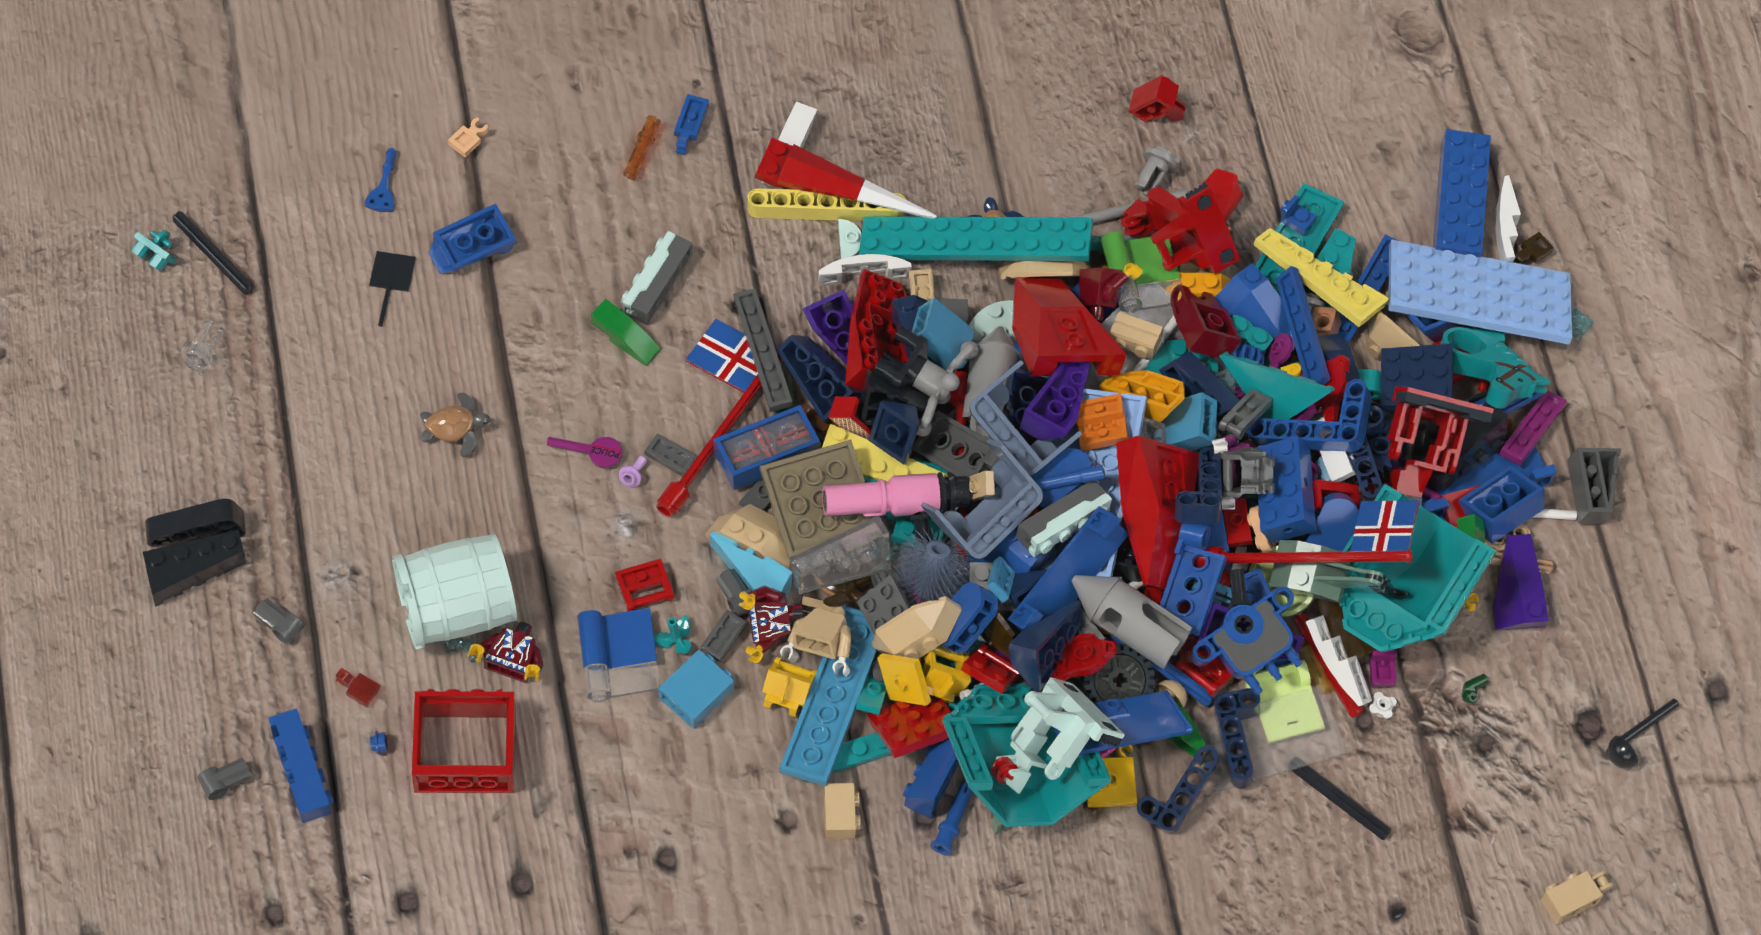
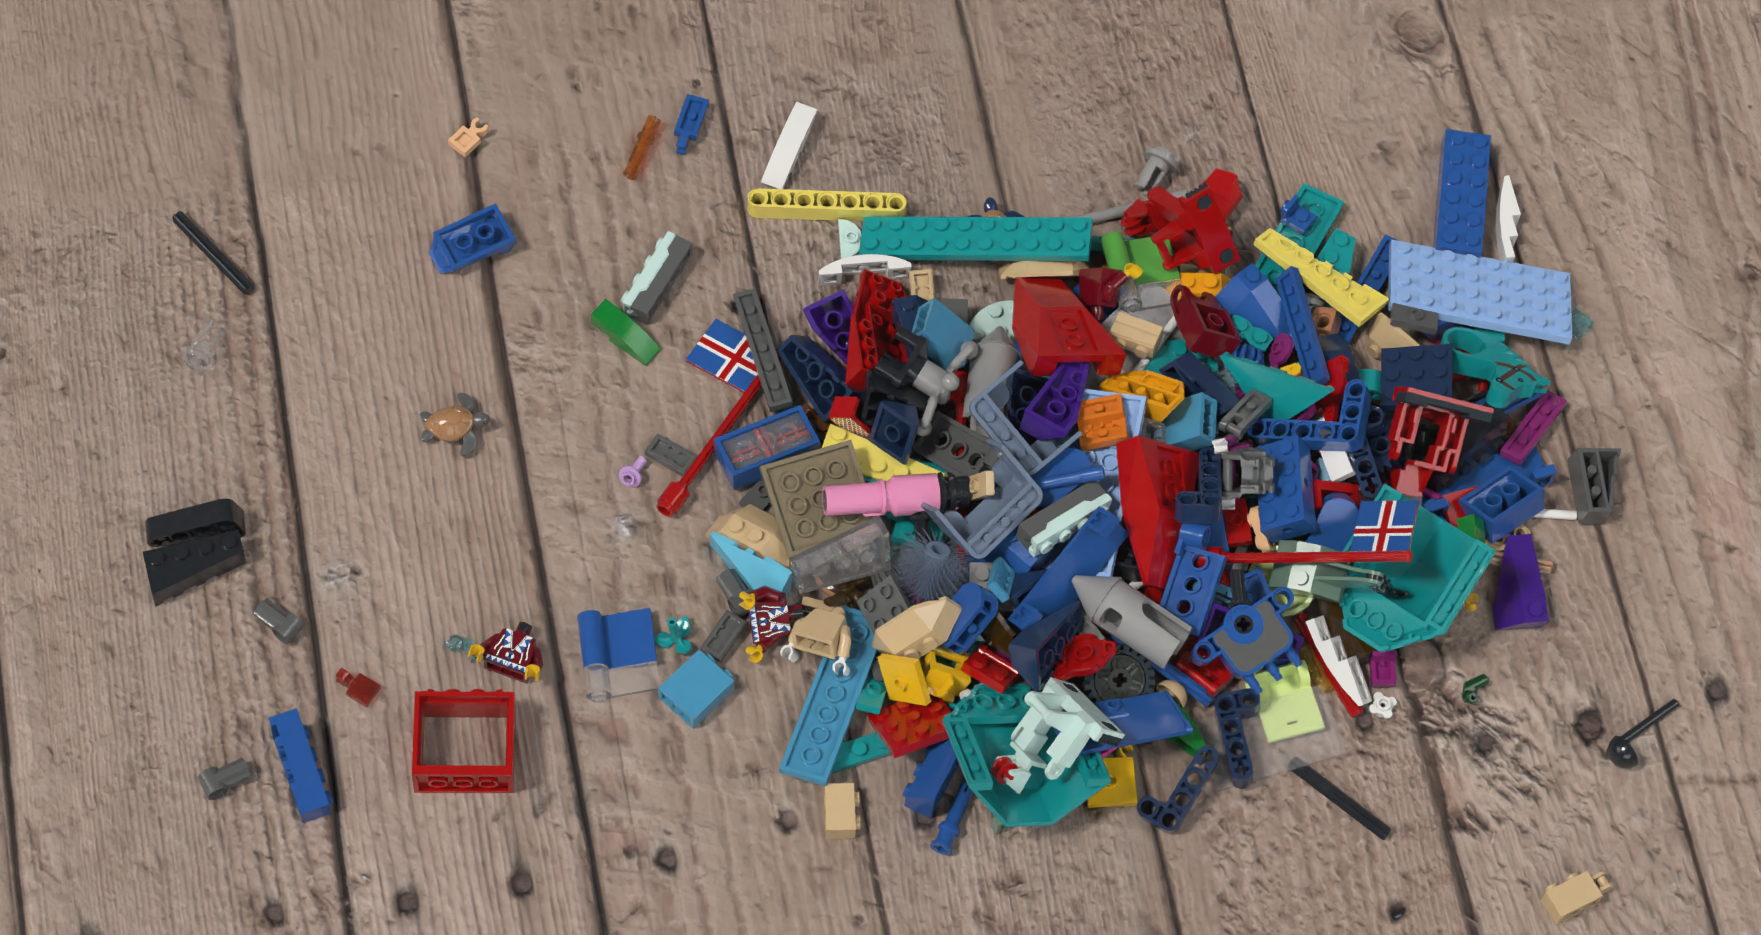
(144, 245): teal hips -> none
(379, 742): blue plate -> none
(382, 189): blue piece -> none
(391, 273): black piece -> none
(455, 589): light aqua piece -> none
(603, 452): magenta piece -> none
(642, 578): red plate -> none
(787, 686): yellow piece -> none
(801, 170): red plate -> none
(1157, 100): red brick -> none
(1414, 318): none -> dark grey plate
(1533, 248): dark brown plate -> none

